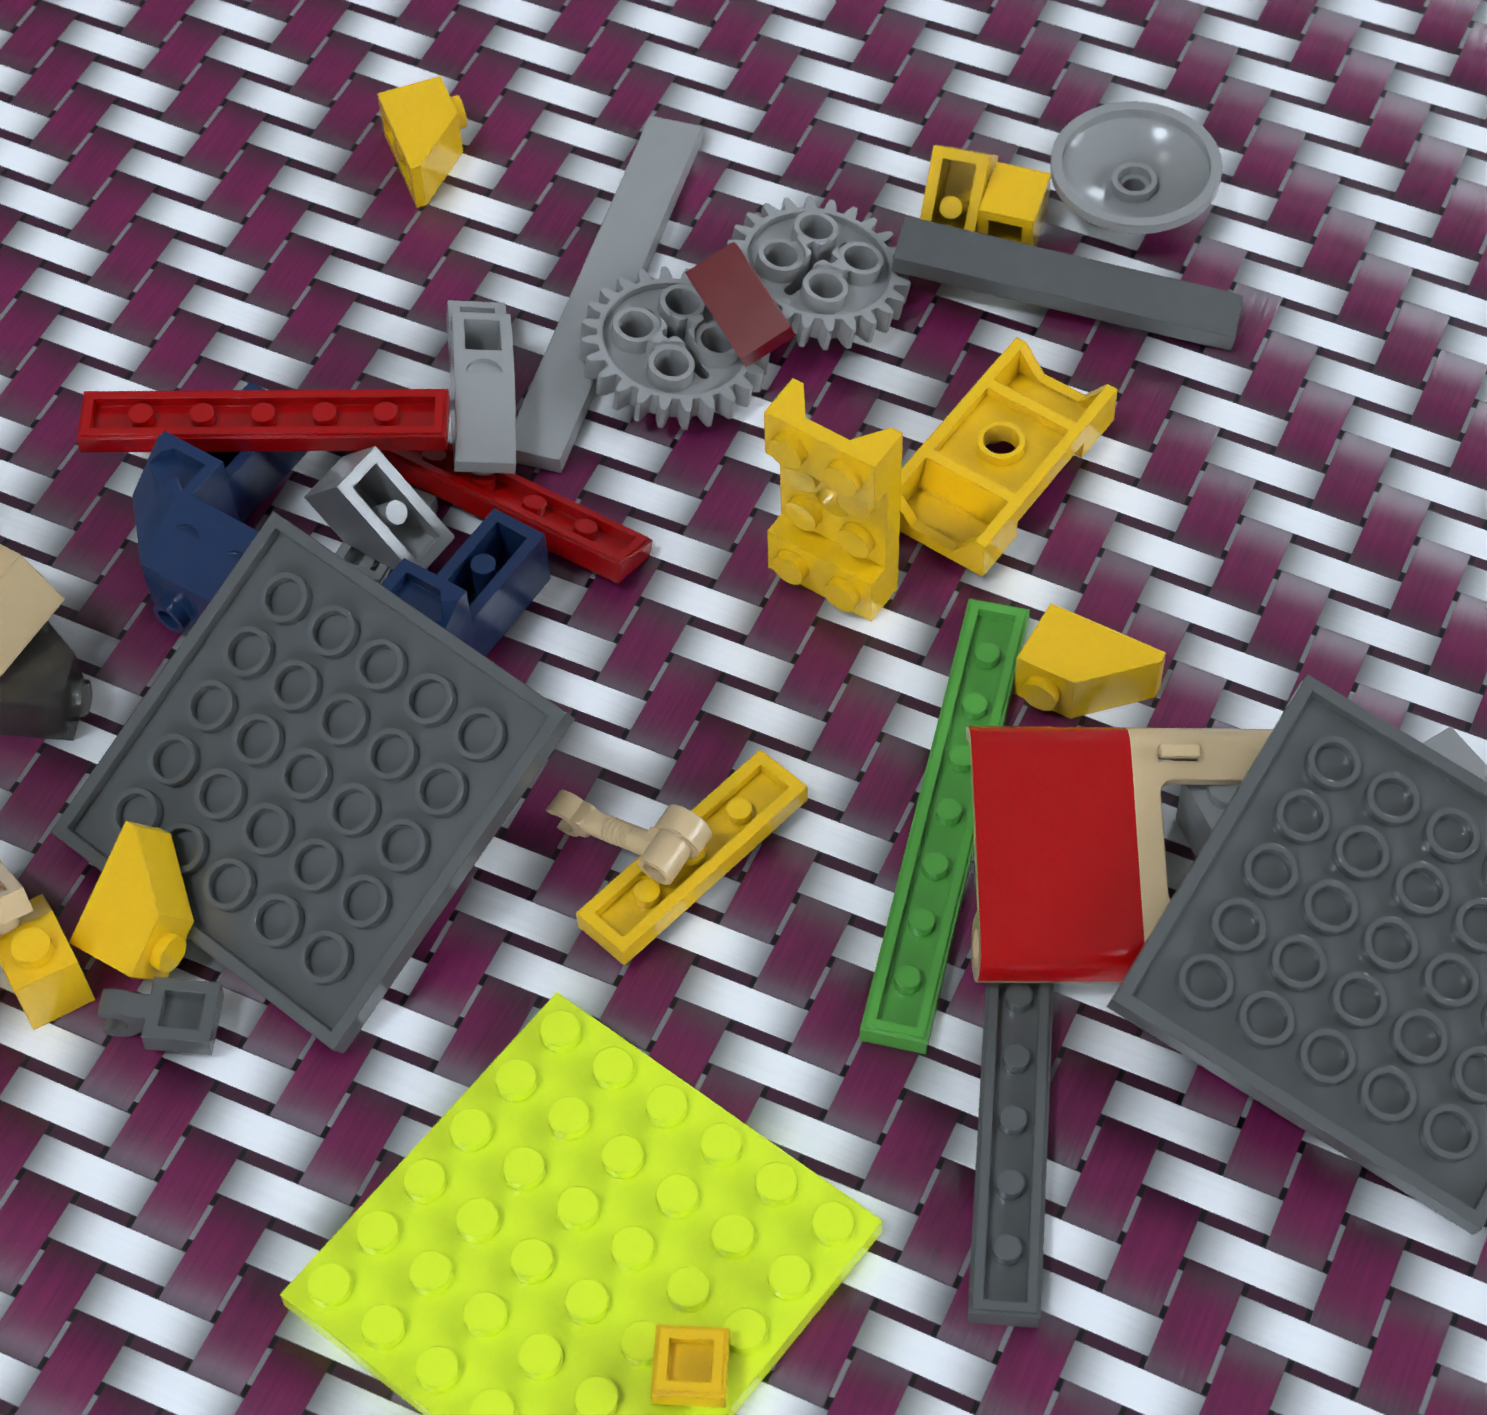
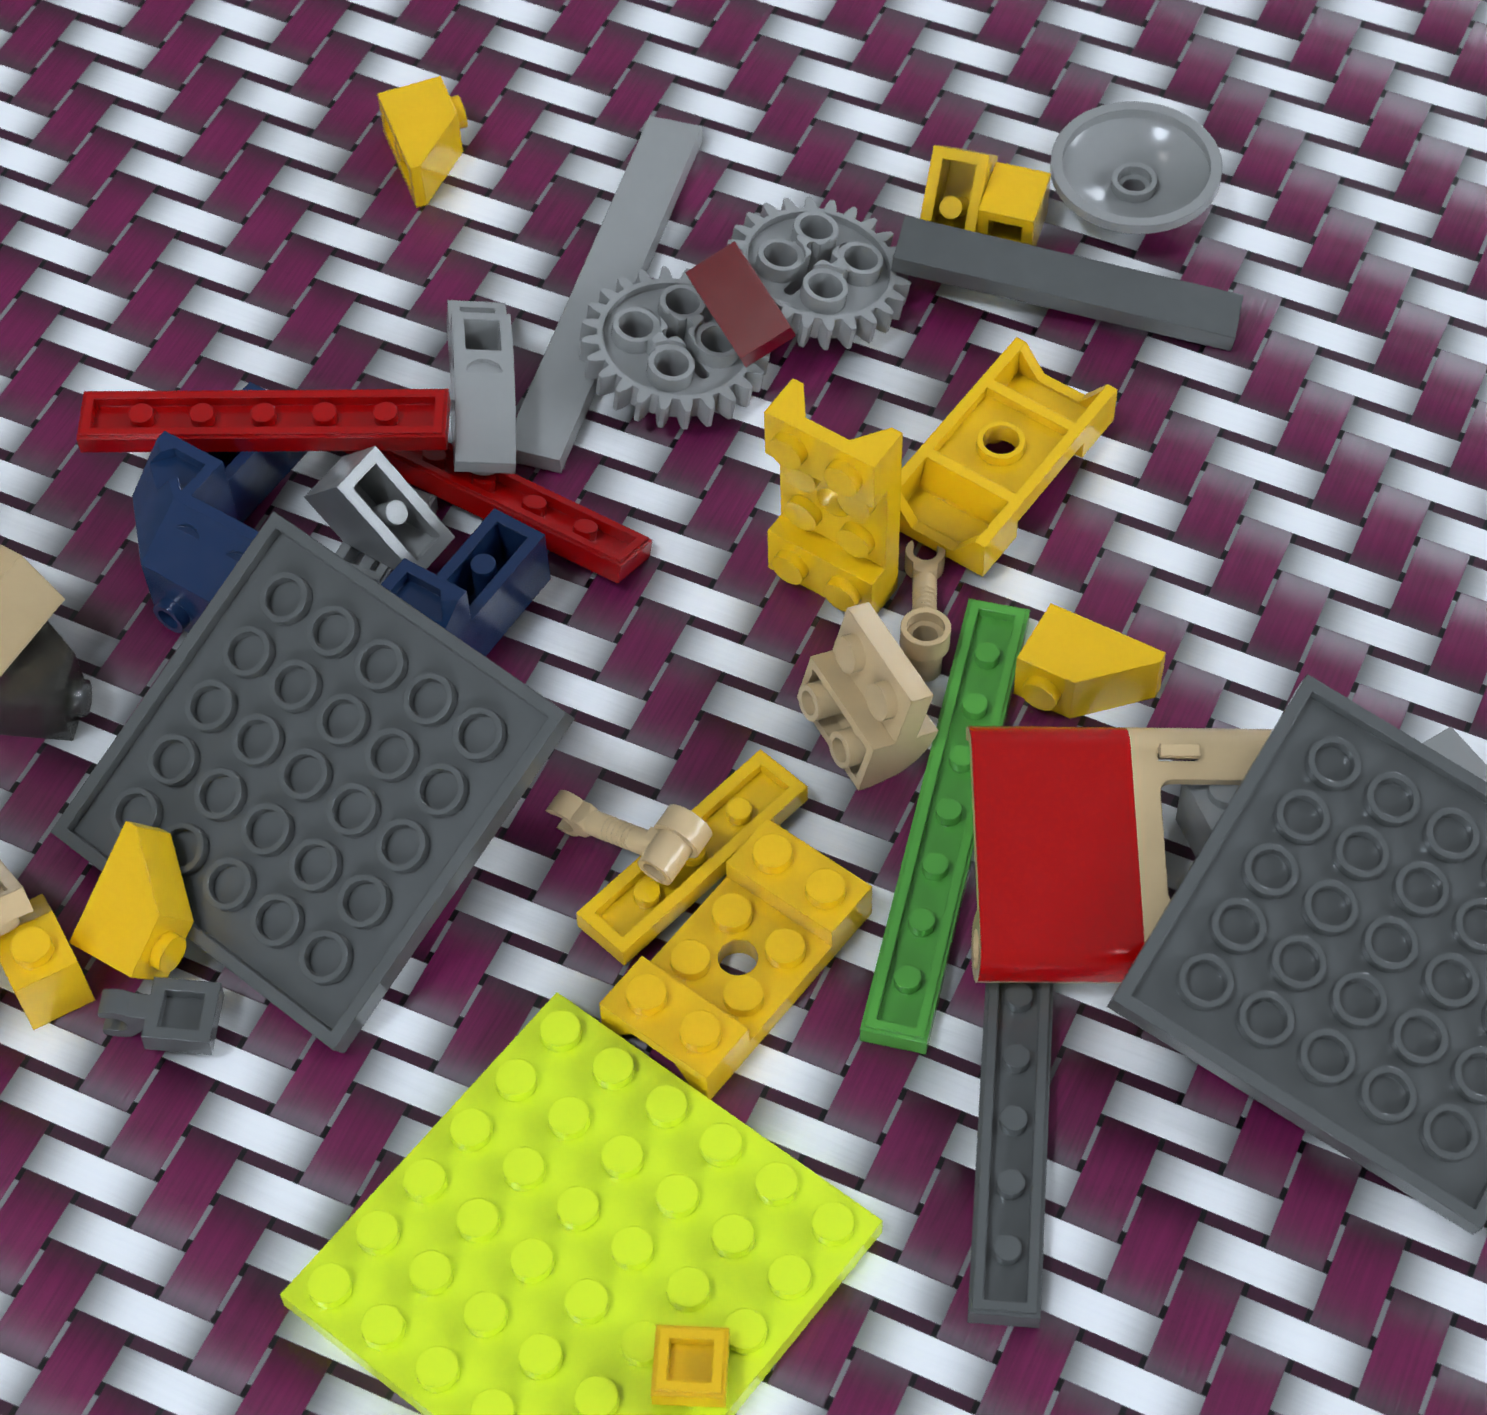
(780, 908): none -> yellow piece
(868, 700): none -> tan brick
(925, 630): none -> tan brick

